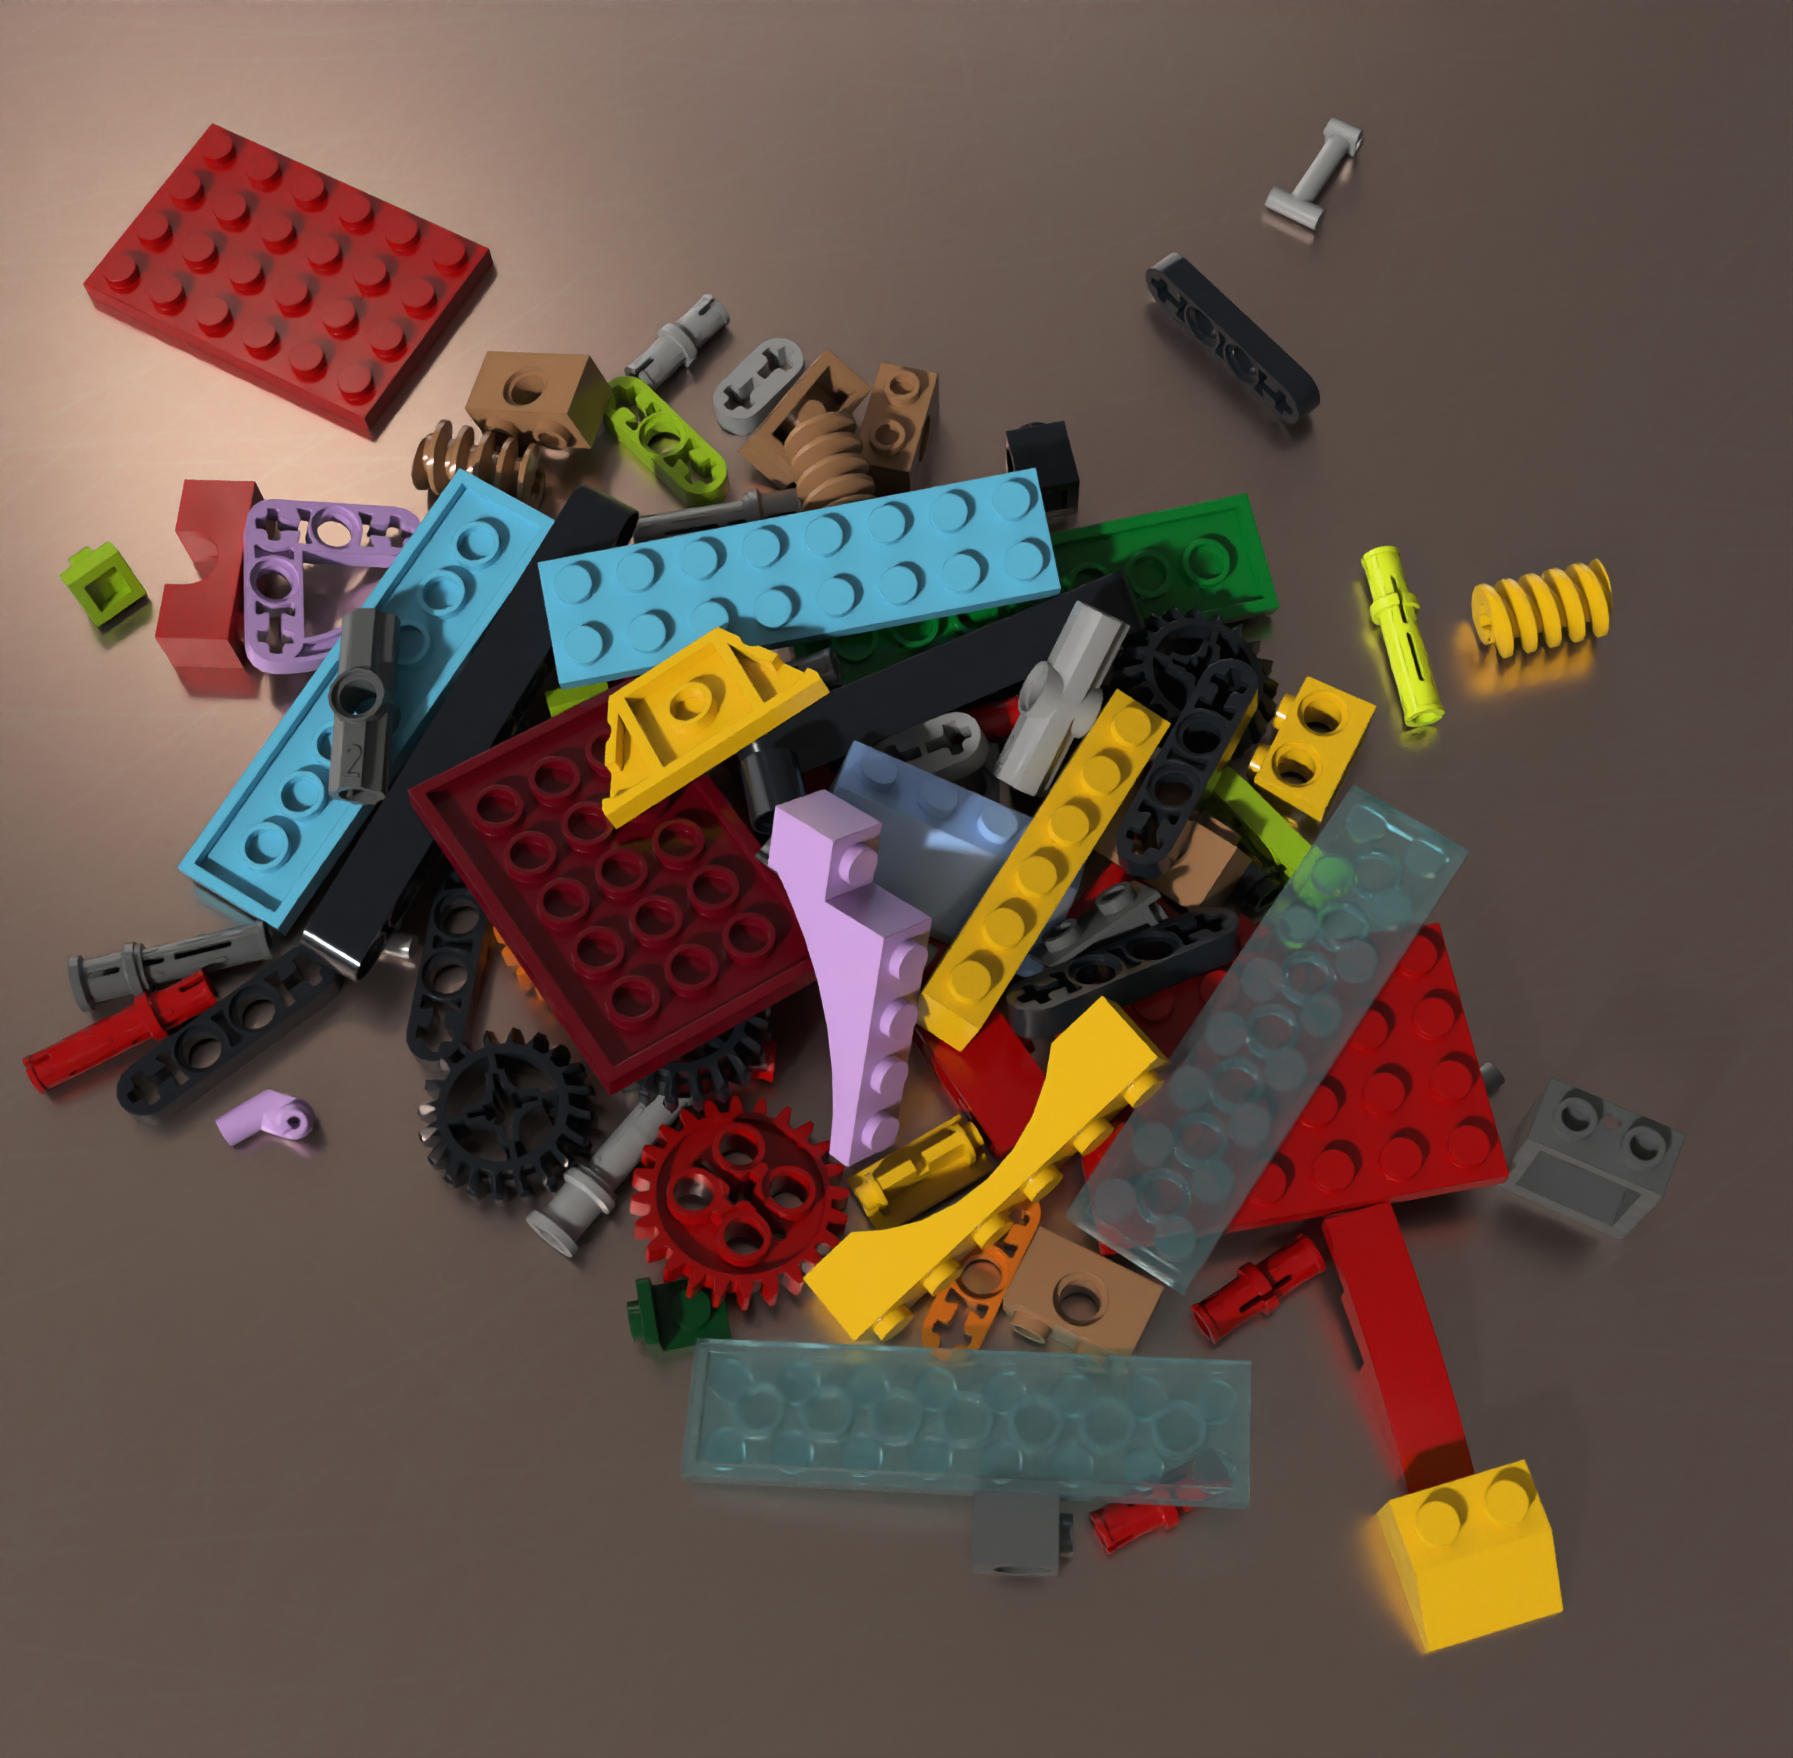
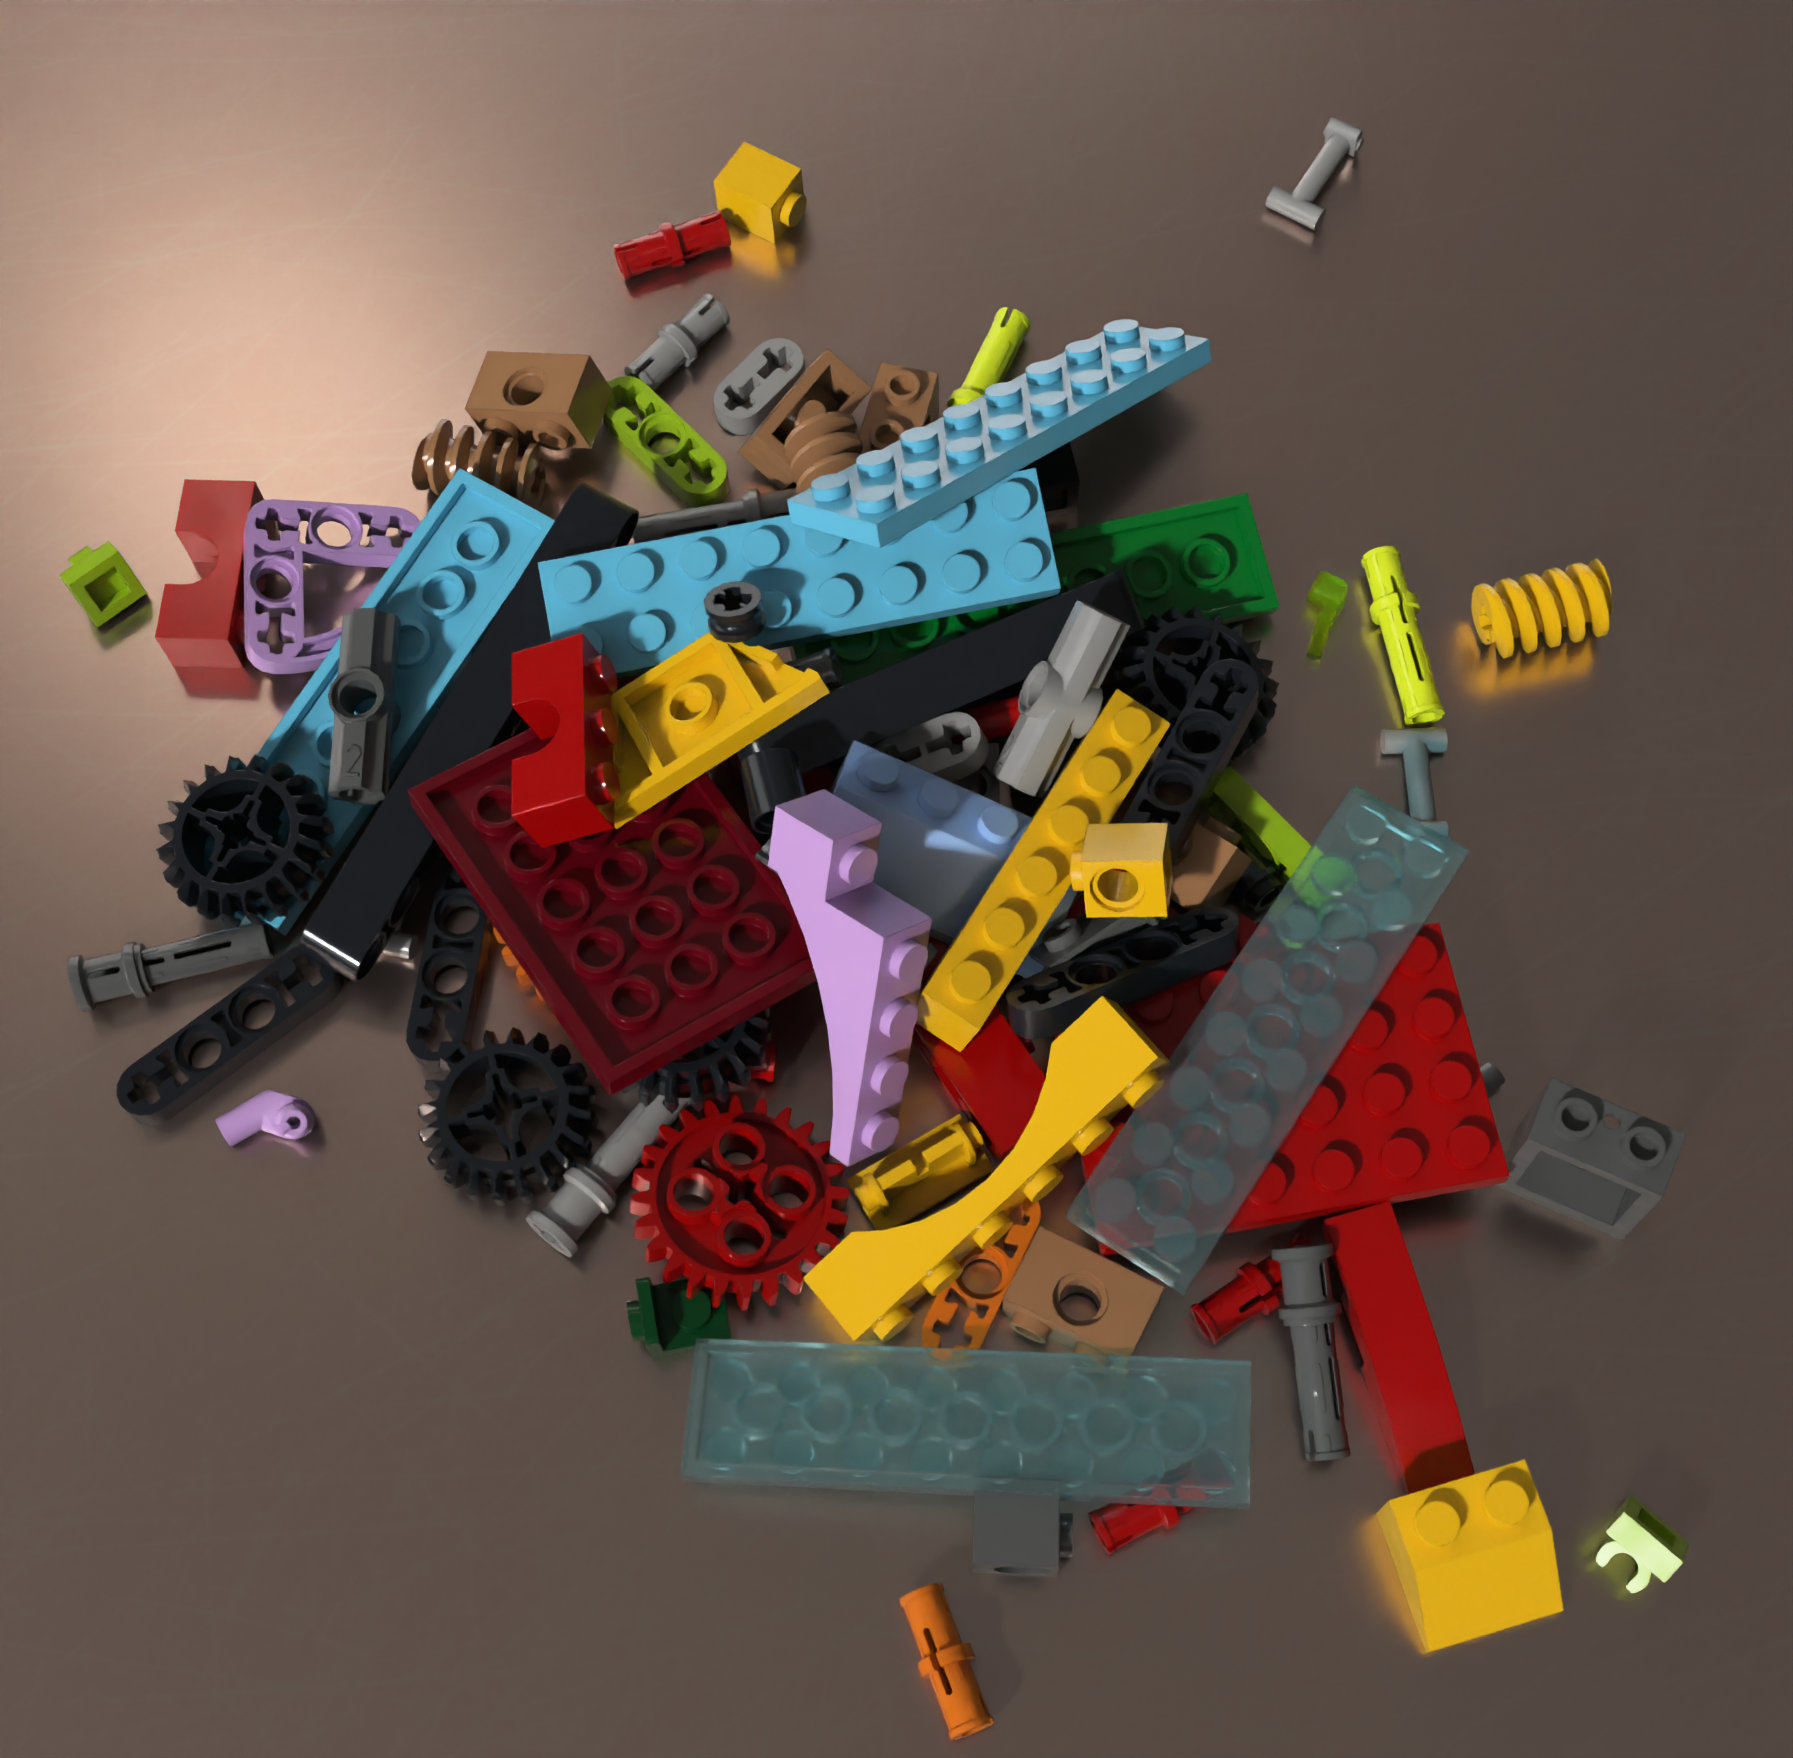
(145, 1019): red pin -> none
(260, 798): none -> black gear
(289, 275): red plate -> none
(570, 782): none -> red arch
(671, 245): none -> red pin
(735, 612): none -> black bush
(760, 193): none -> yellow brick
(946, 1661): none -> orange pin
(994, 356): none -> neon yellow pin
(997, 433): none -> medium azure plate
(1135, 847): none -> yellow brick
(1233, 338): black beam -> none
(1311, 1319): none -> dark grey pin
(1318, 757): yellow brick -> none
(1330, 596): none -> clear neon green hand
(1415, 746): none -> light grey piece
(1645, 1538): none -> tile

